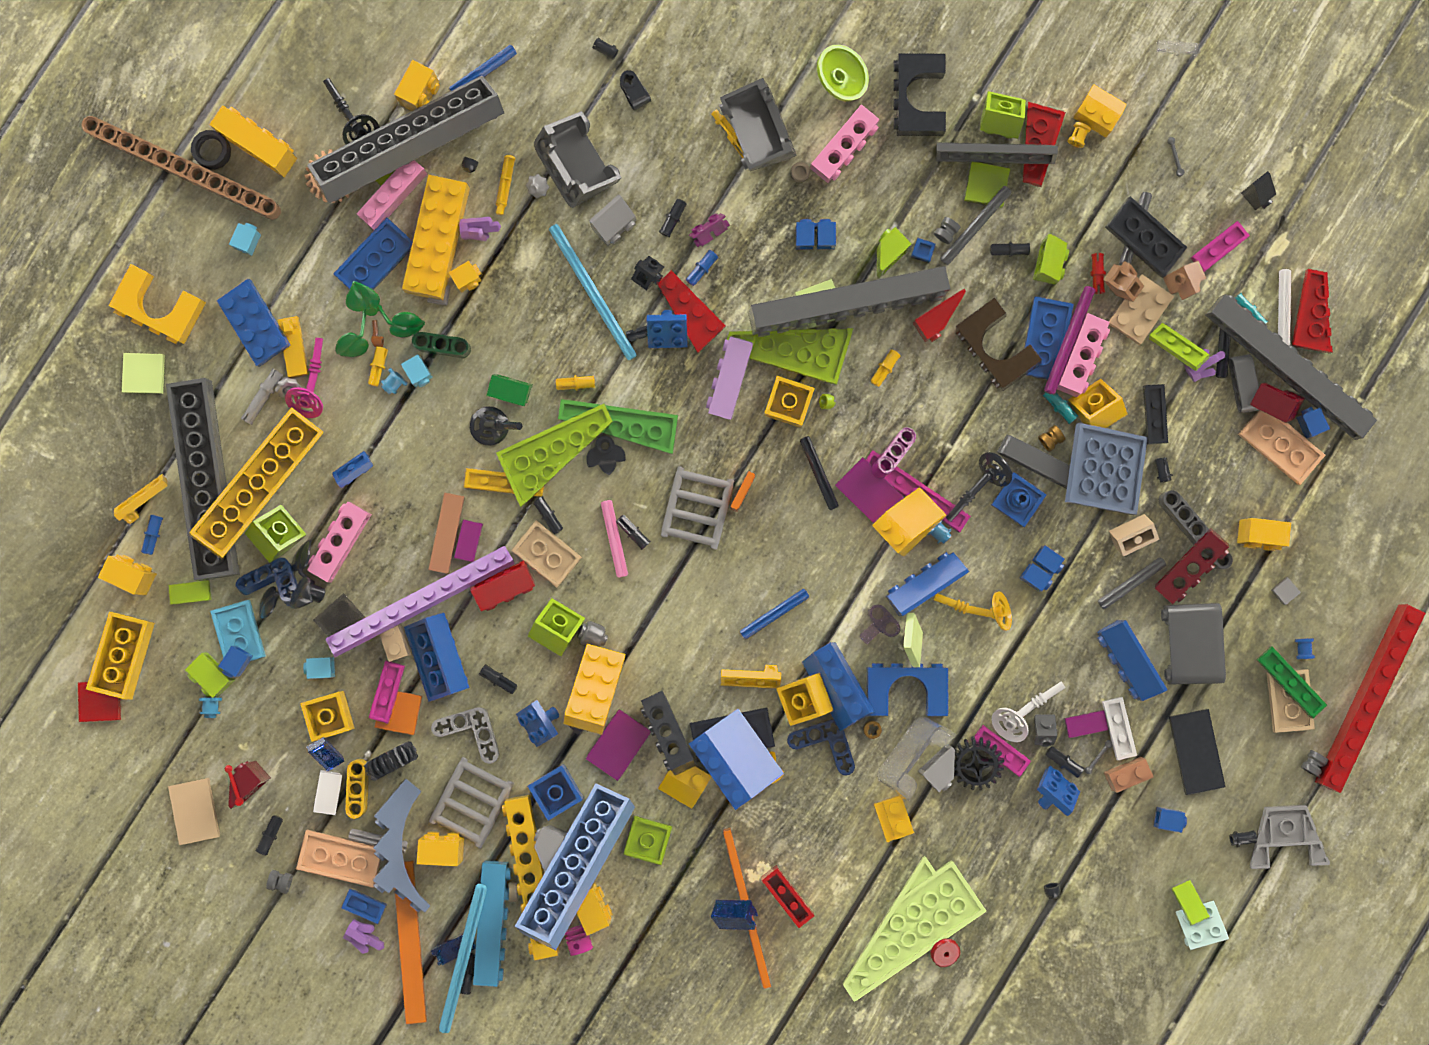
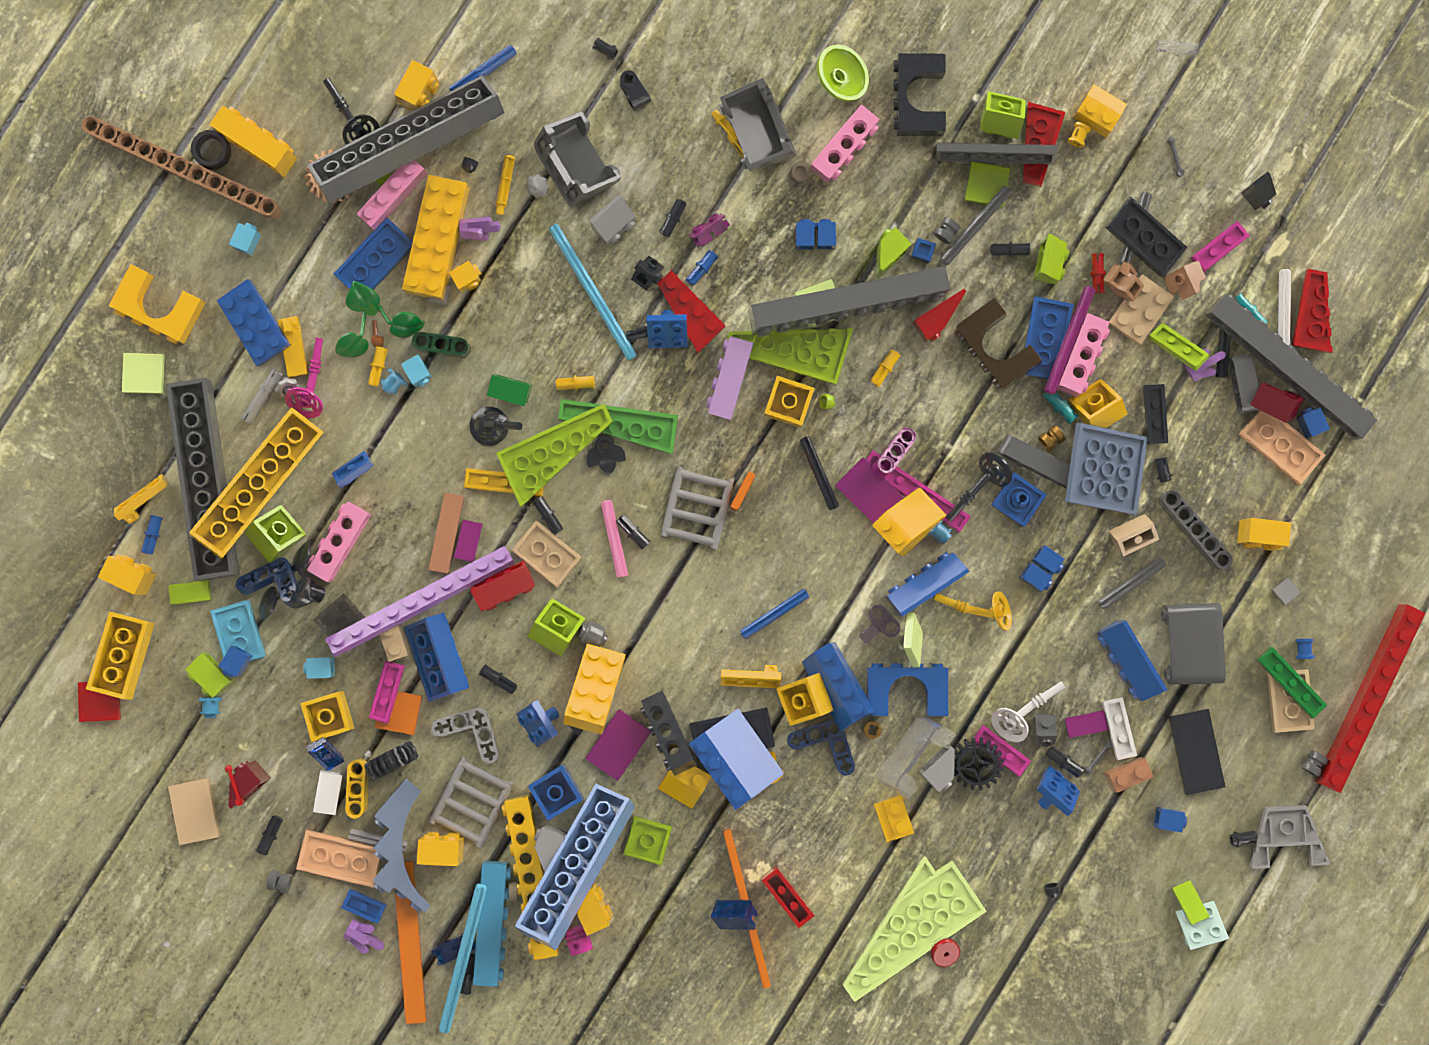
(1209, 540): dark red brick -> none

